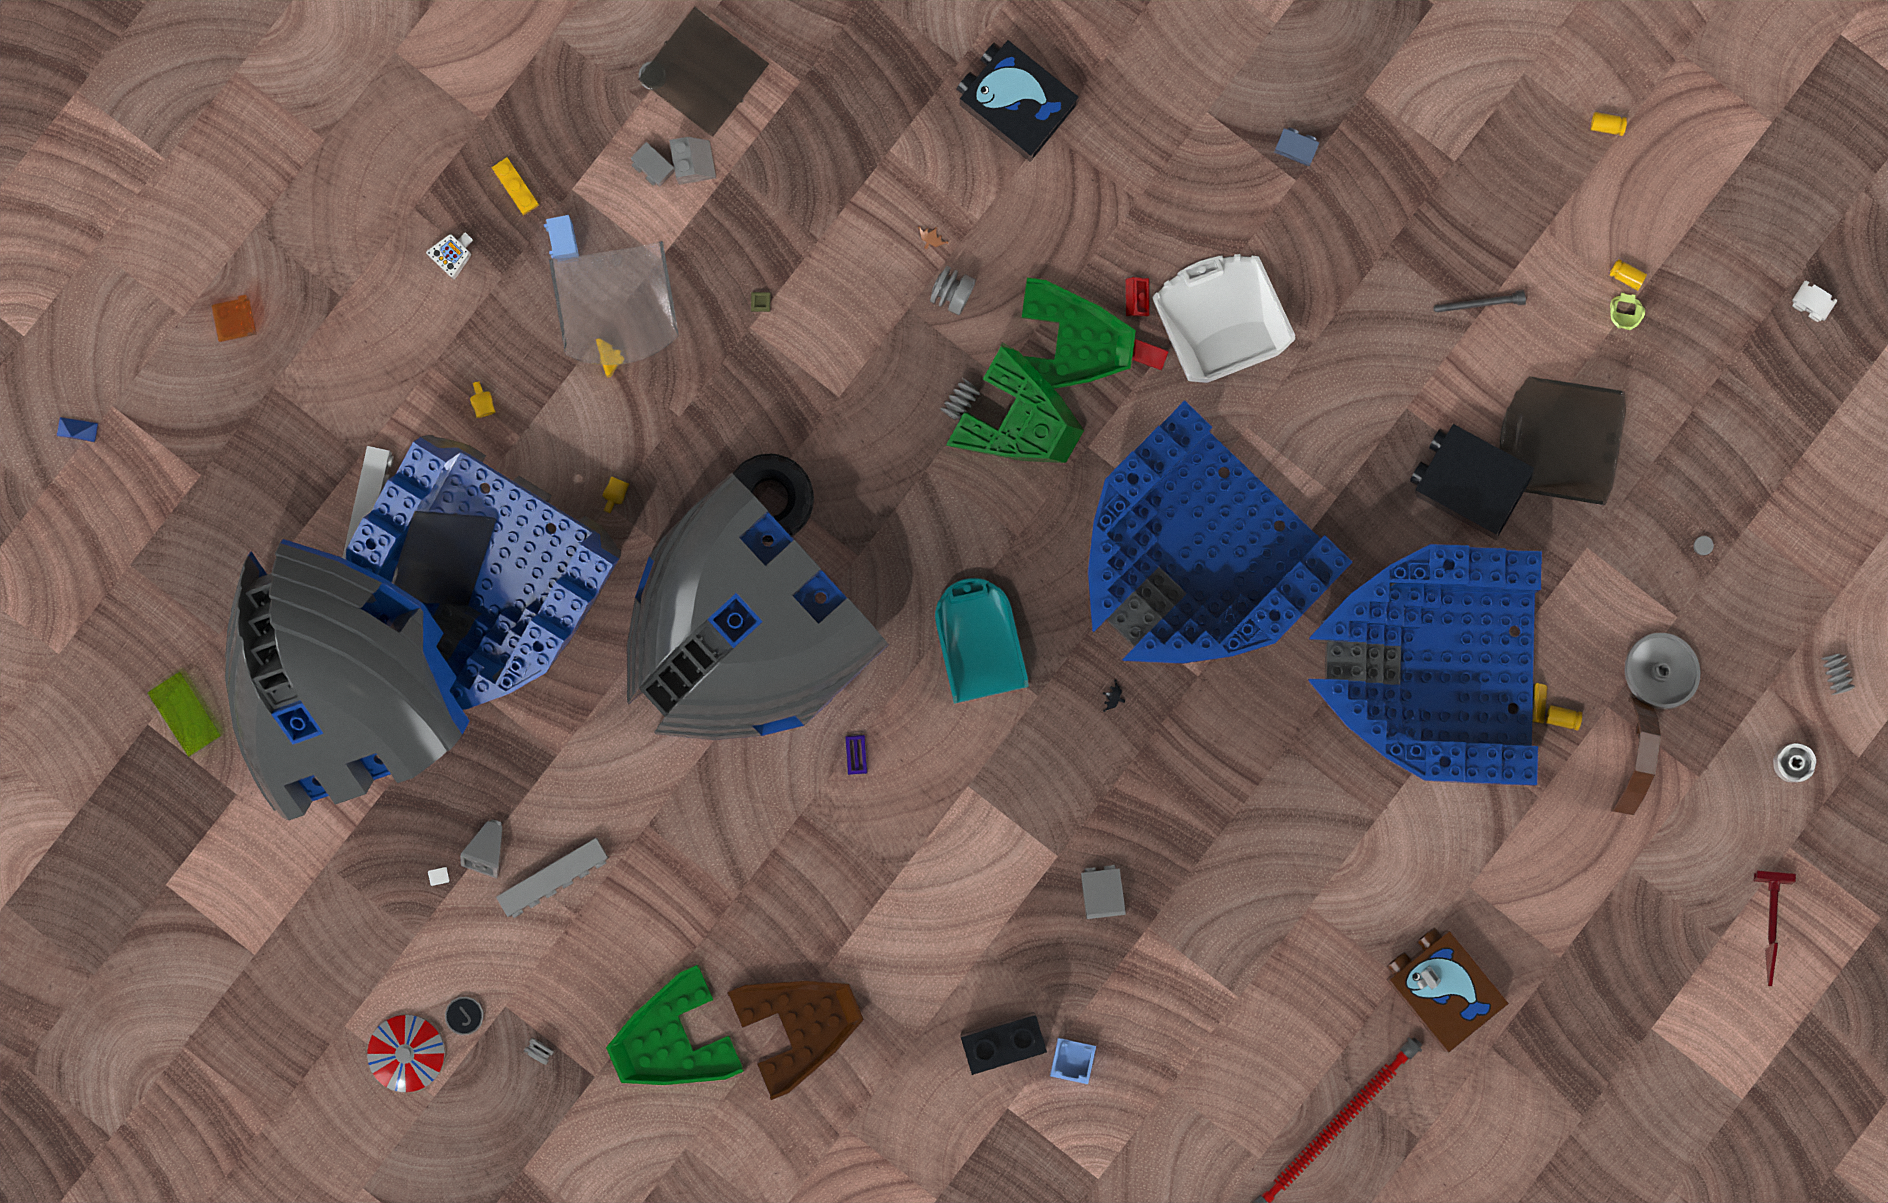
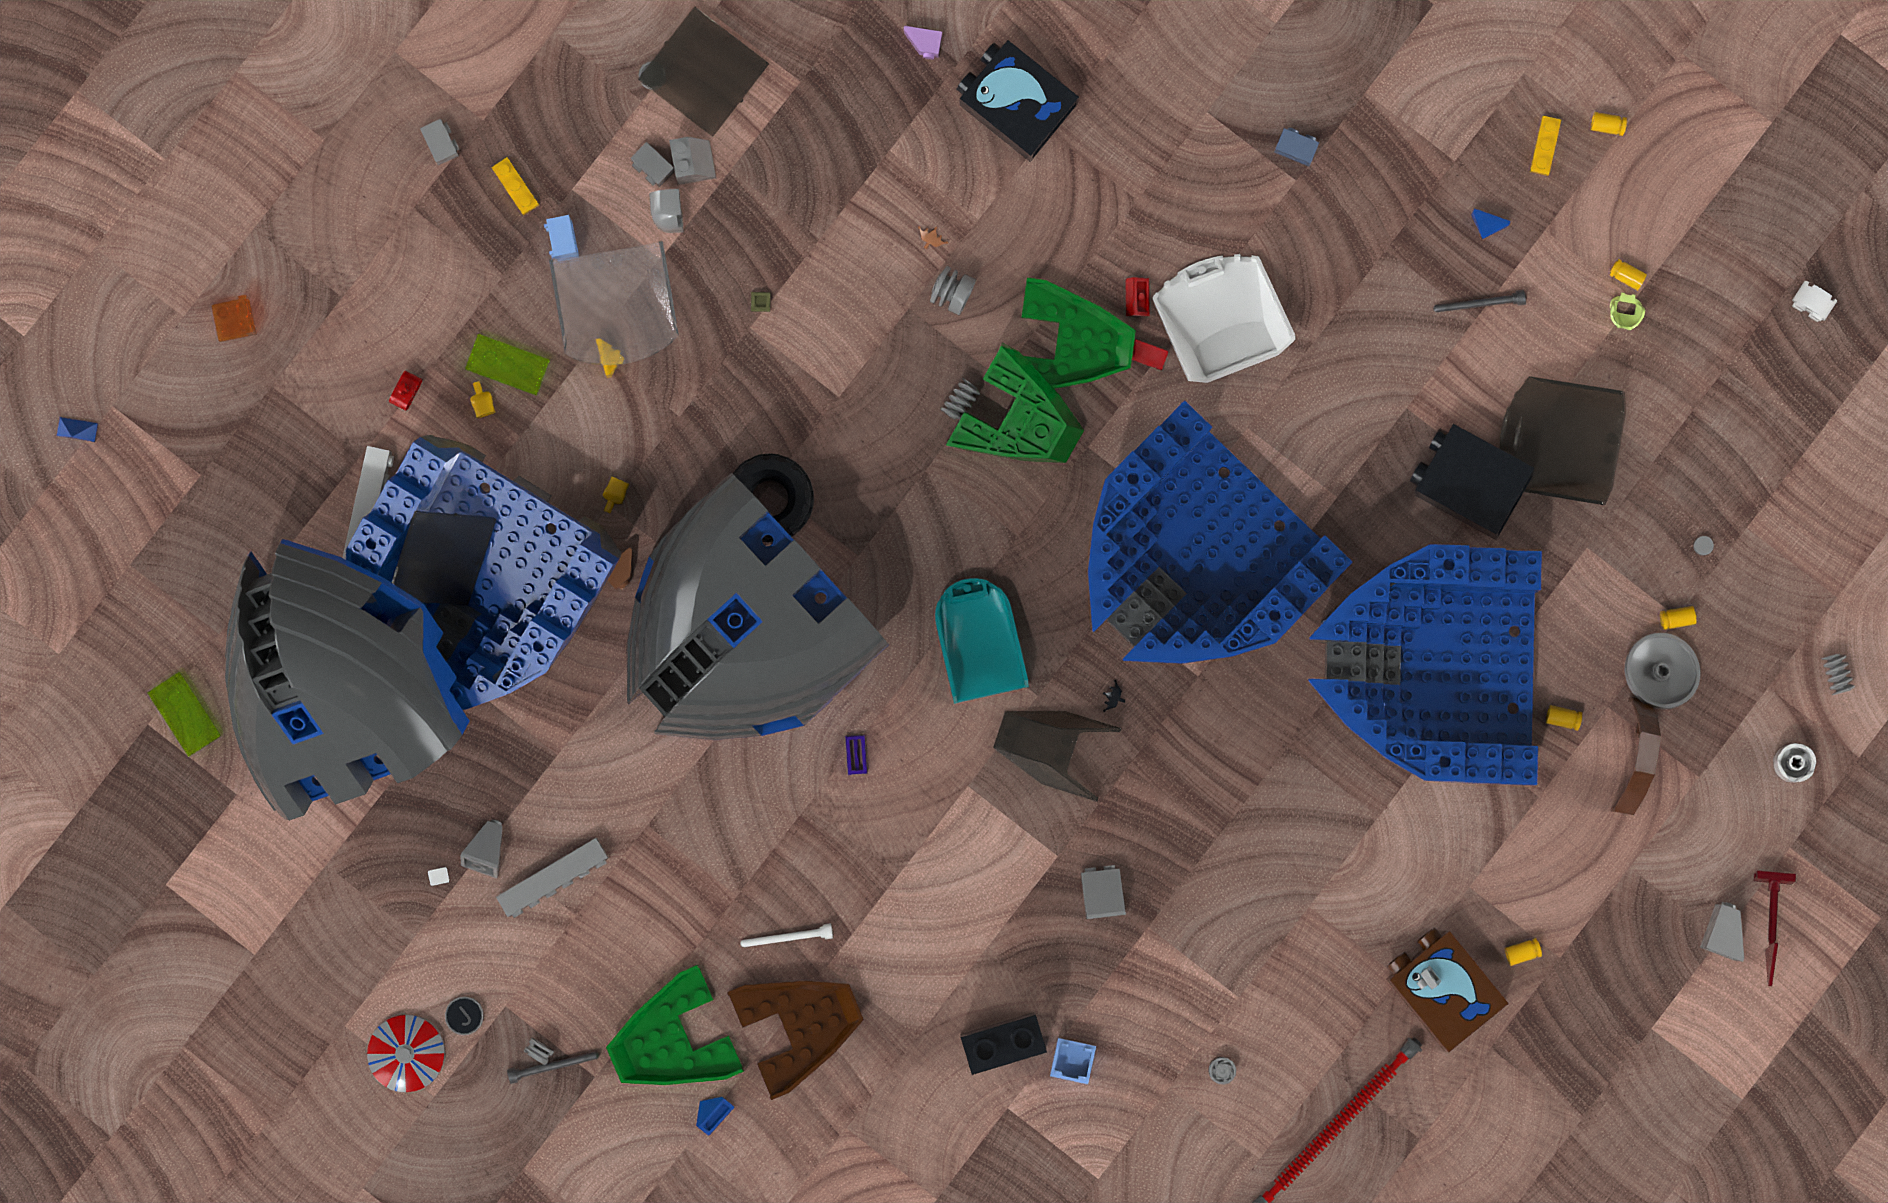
(405, 390): none -> red beam
(439, 141): none -> light grey brick
(451, 254): white torso -> none
(507, 364): none -> clear neon green tile
(516, 1074): none -> flat silver piece
(623, 570): none -> nougat slope
(666, 210): none -> light grey brick
(712, 1113): none -> blue slope
(825, 932): none -> white piece
(924, 41): none -> lavender slope
(1044, 745): none -> clear smoke windscreen
(1222, 1070): none -> light grey wheel
(1487, 223): none -> blue slope
(1523, 952): none -> yellow piece
(1539, 702): yellow slope -> none
(1545, 145): none -> yellow plate
(1678, 617): none -> yellow piece
(1725, 932): none -> light grey slope

